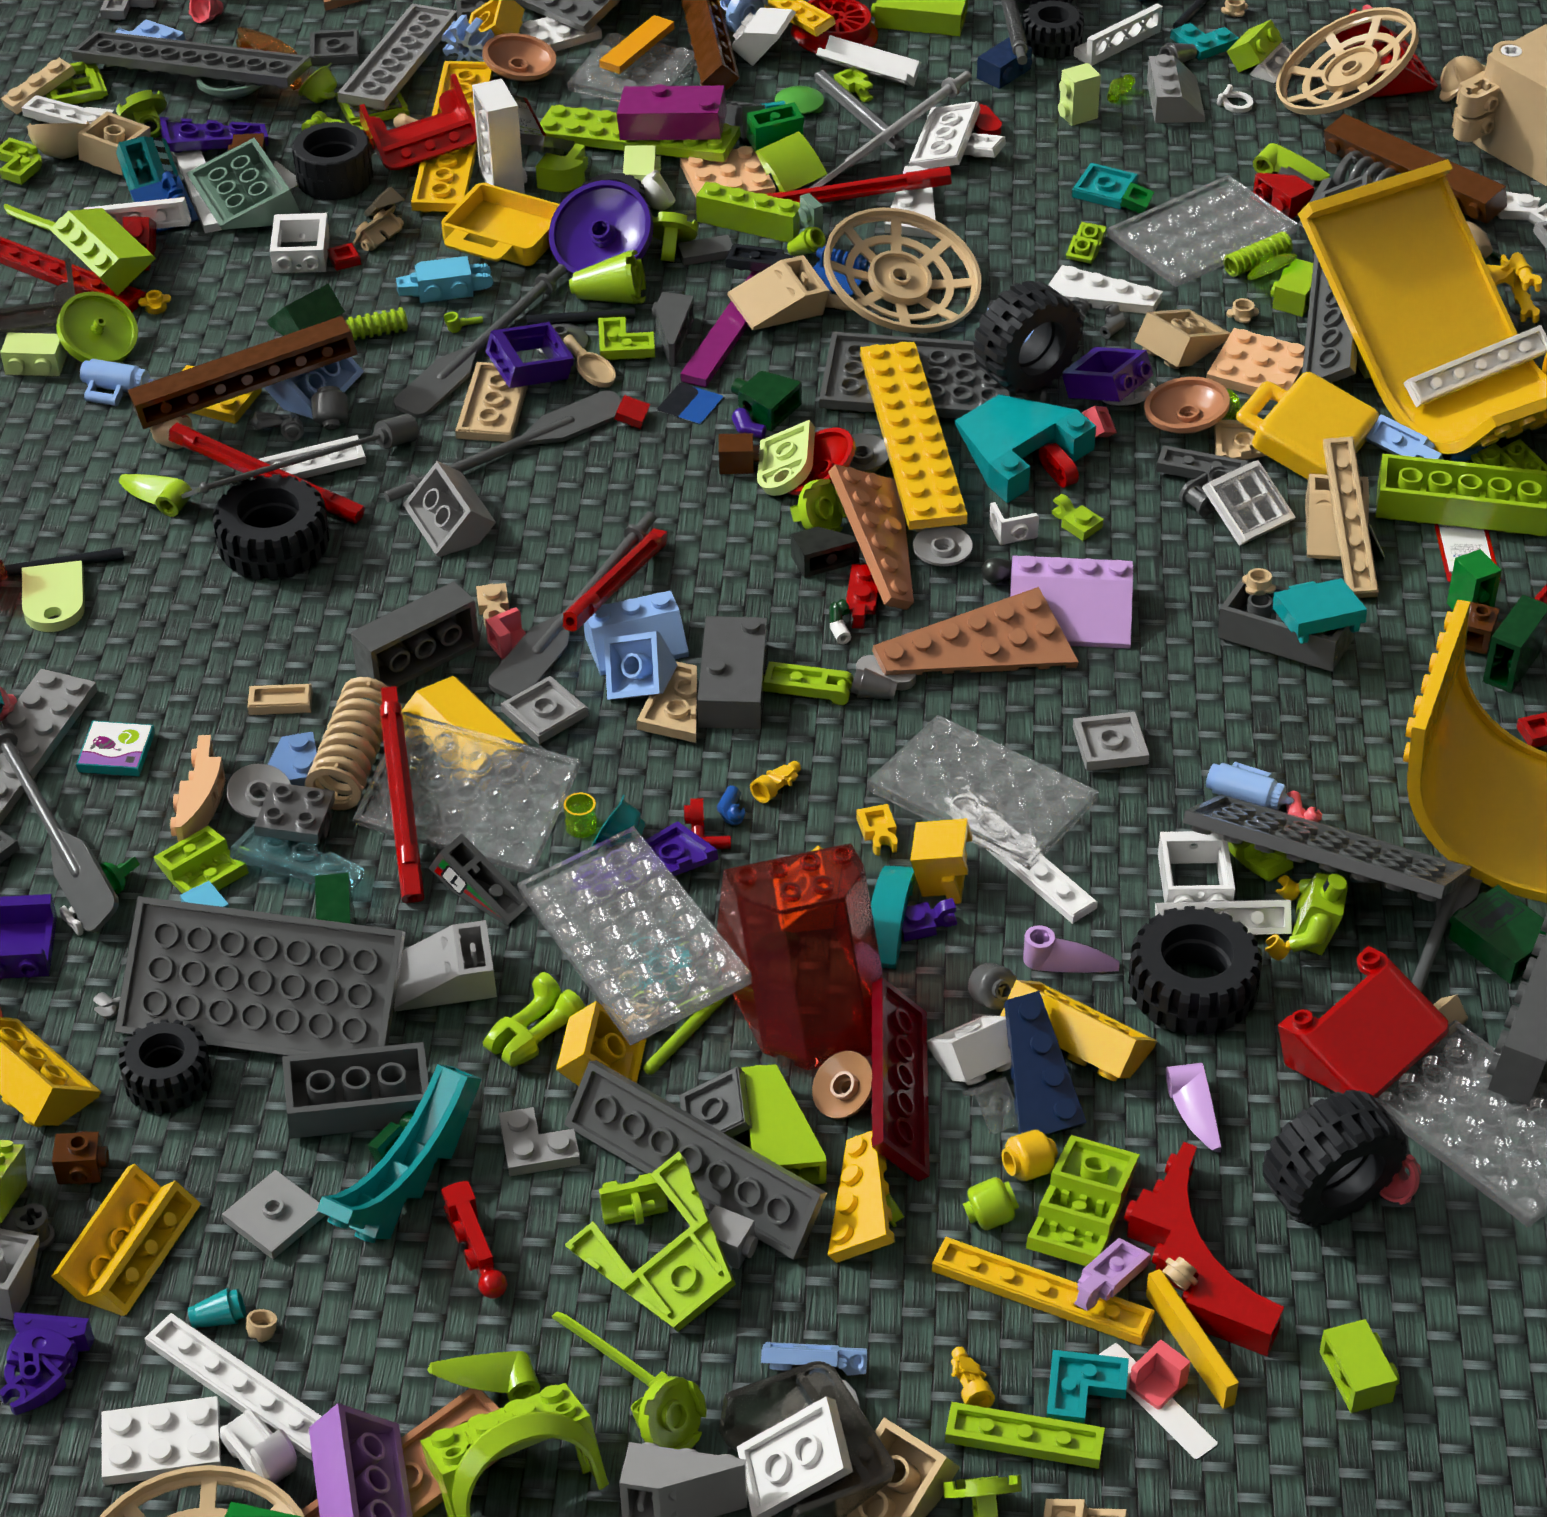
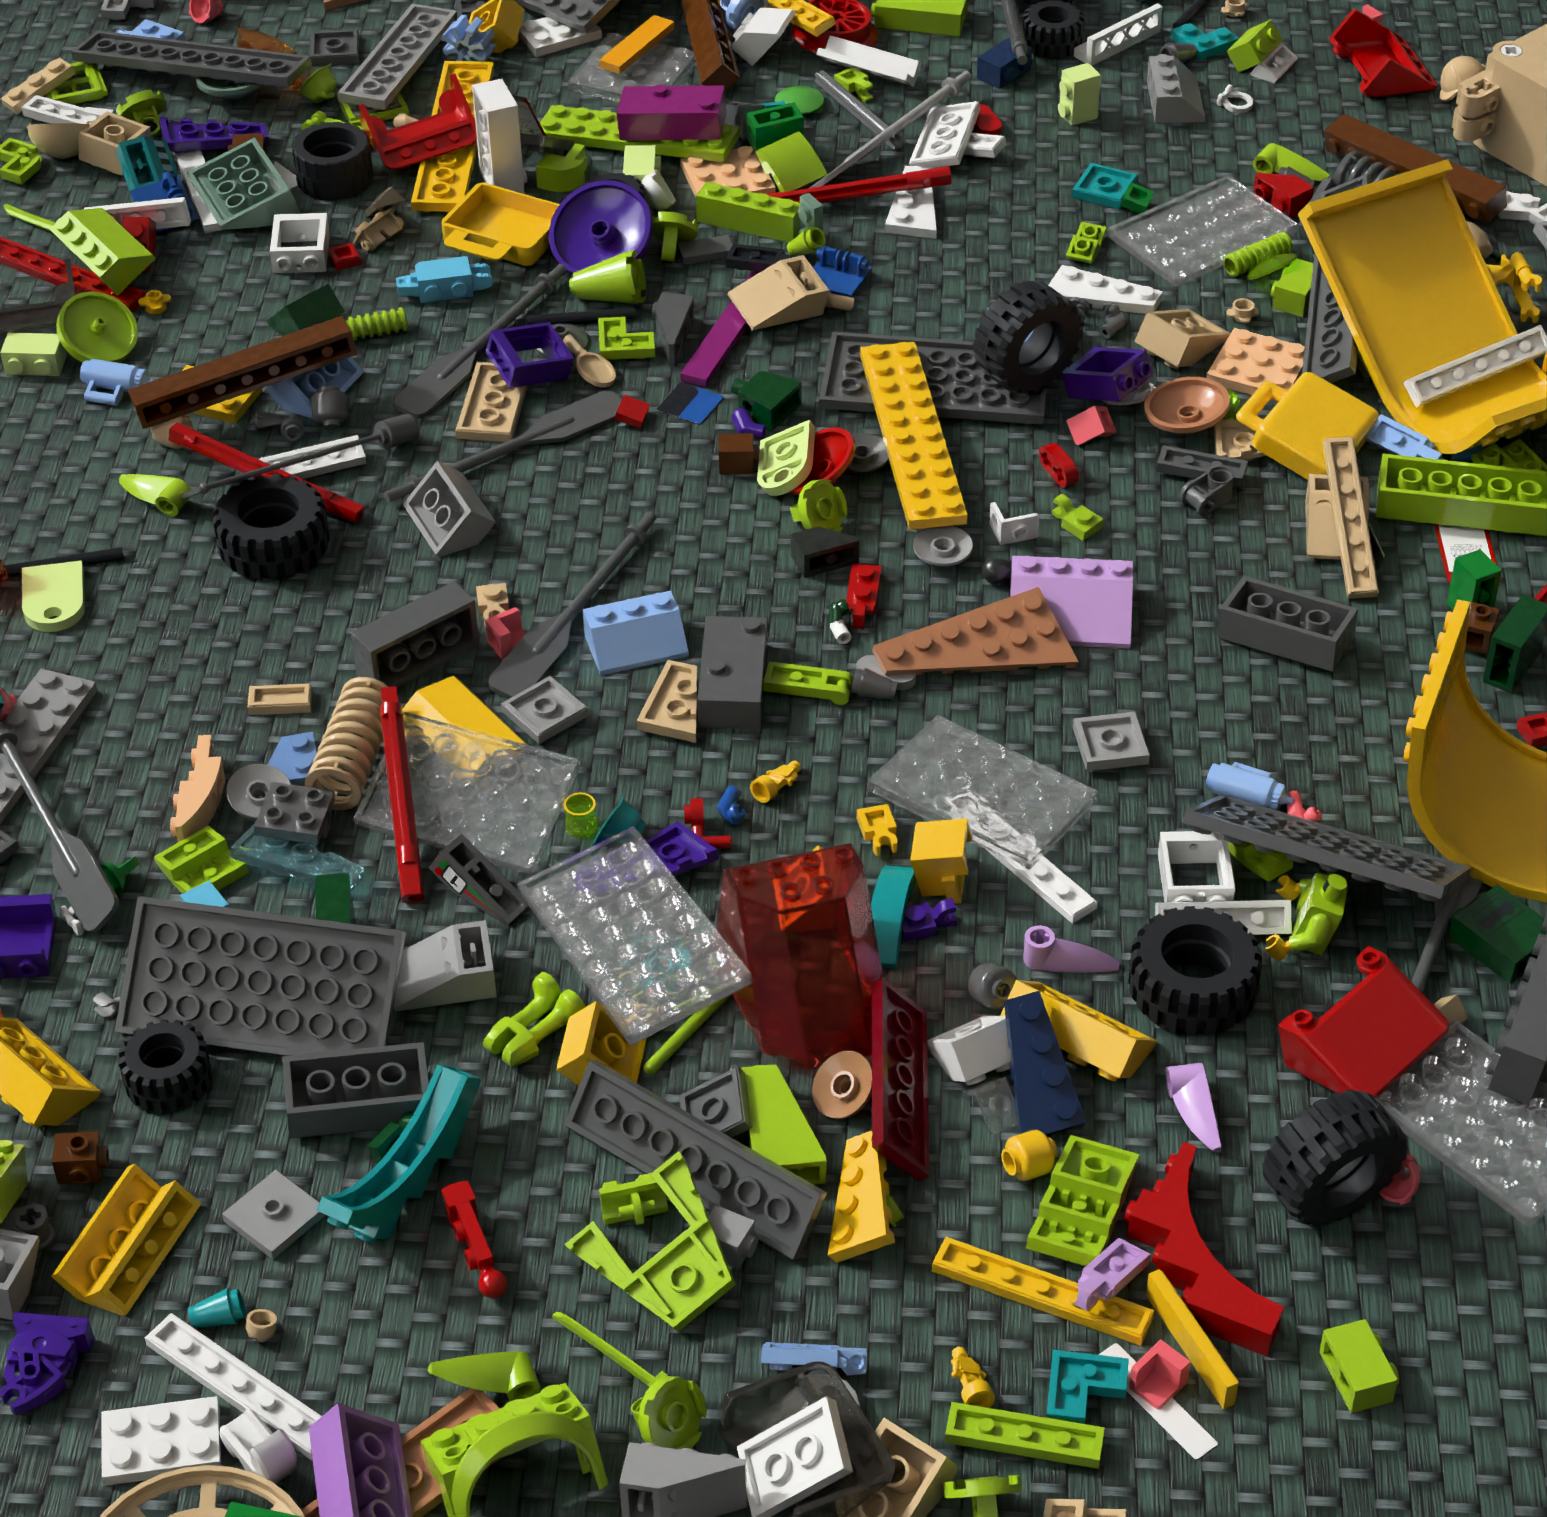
(115, 748): tile -> none
(455, 324): lime hand -> none
(519, 57): nougat dish -> none
(535, 1152): light grey plate -> none
(613, 580): red piece -> none
(637, 665): light blue slope -> none
(880, 529): nougat wing -> none
(896, 263): tan dish -> none
(991, 1203): lime head -> none
(1010, 429): teal wedge -> none
(1120, 86): clear neon green arm -> none
(1180, 1272): tan plate -> none
(1248, 502): clear piece -> none
(1258, 582): tan plate -> none
(1319, 608): teal piece -> none
(1349, 67): tan dish -> none

